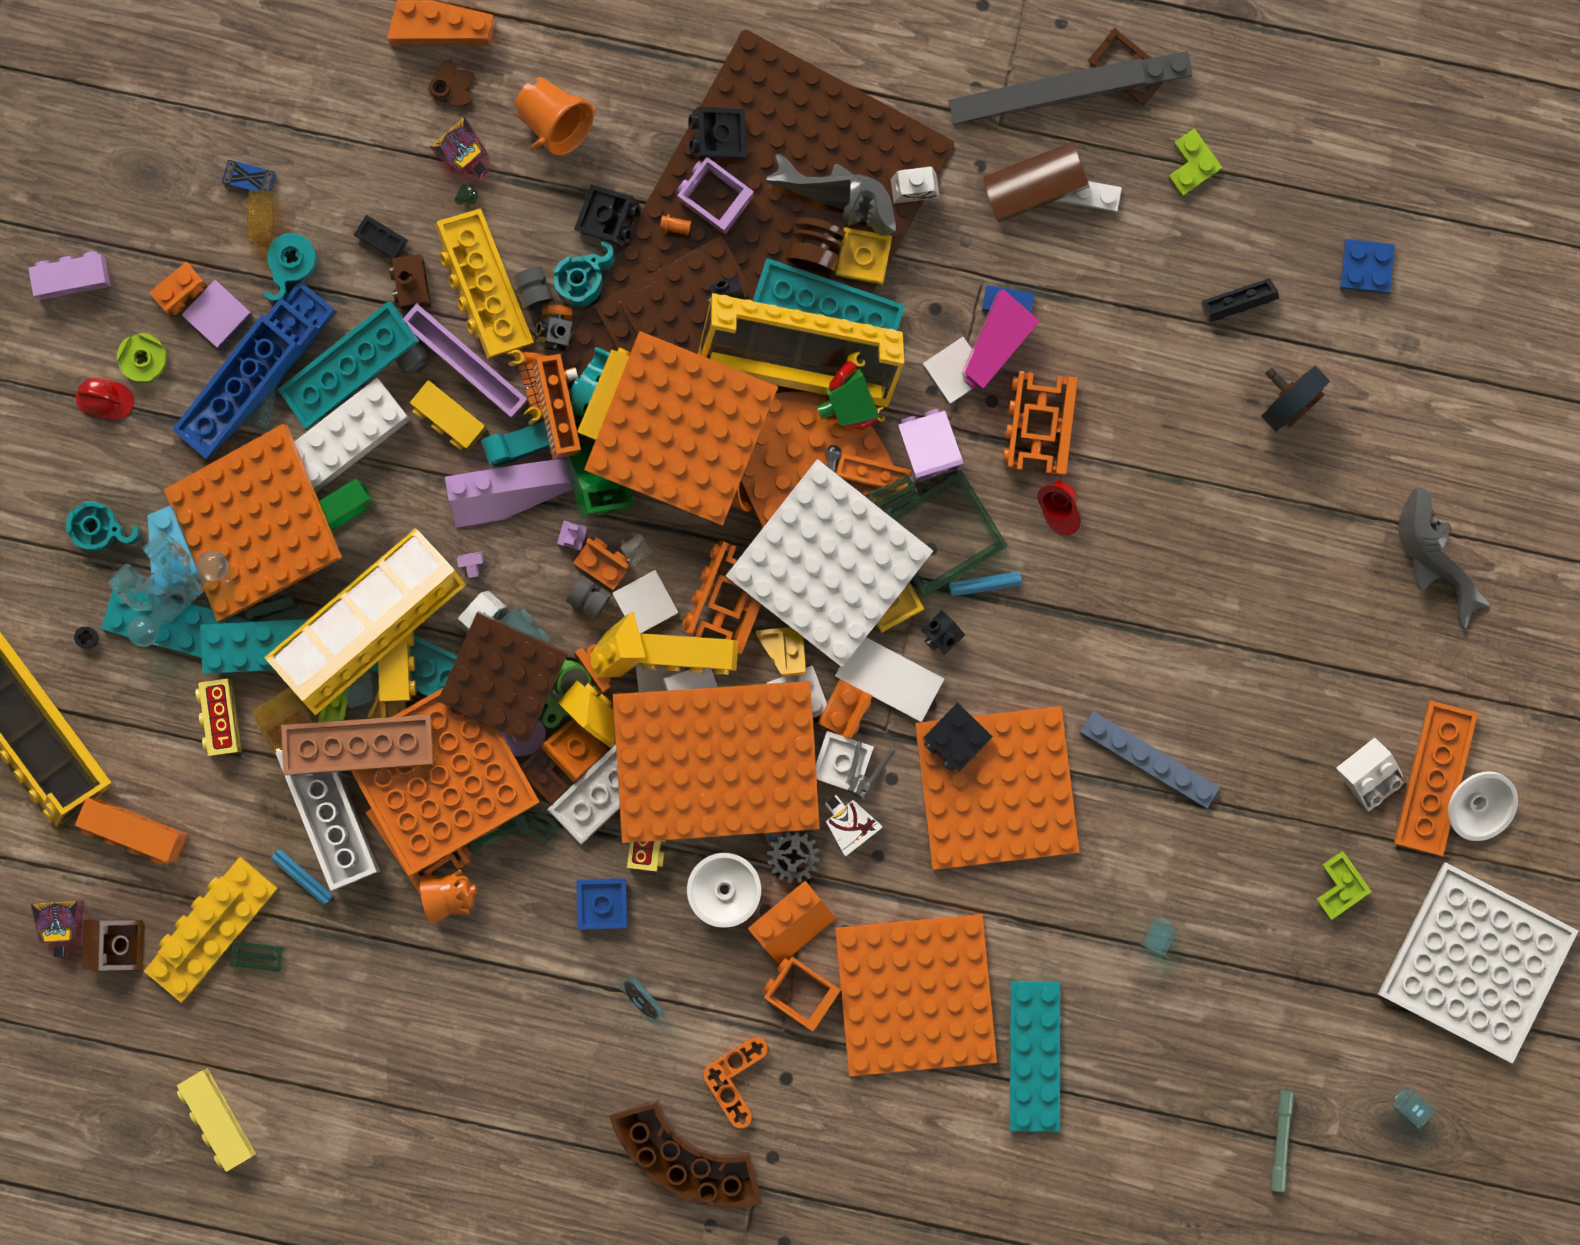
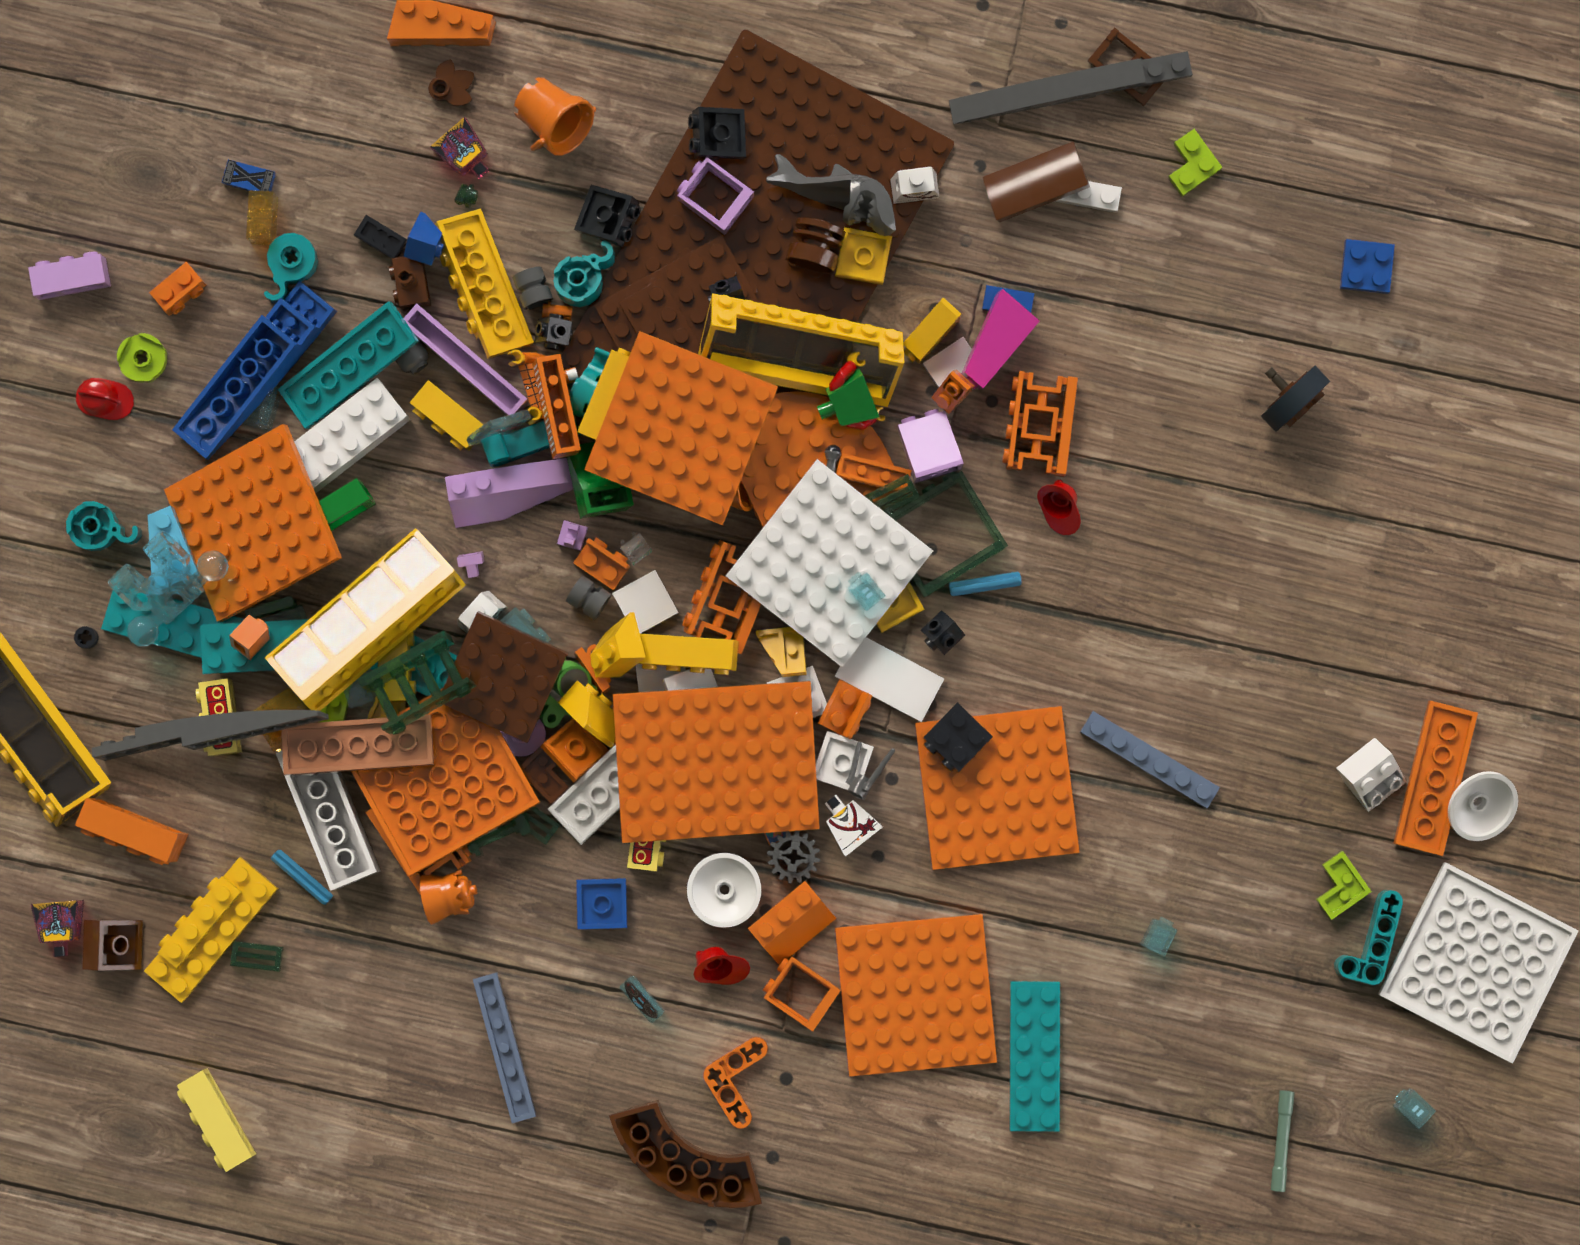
(206, 731): none -> dark grey slope
(216, 314): lavender tile -> none
(250, 636): none -> orange brick
(396, 670): none -> clear green fence
(424, 241): none -> blue slope
(500, 425): none -> clear light blue tile
(504, 1047): none -> sand blue plate
(675, 225): orange pin -> none
(718, 967): none -> red piece
(817, 295): teal plate -> none
(864, 590): none -> clear light blue brick
(931, 331): none -> yellow slope
(952, 391): none -> orange slope
(1240, 300): black plate -> none
(1373, 936): none -> teal beam
(1424, 545): dark grey piece -> none

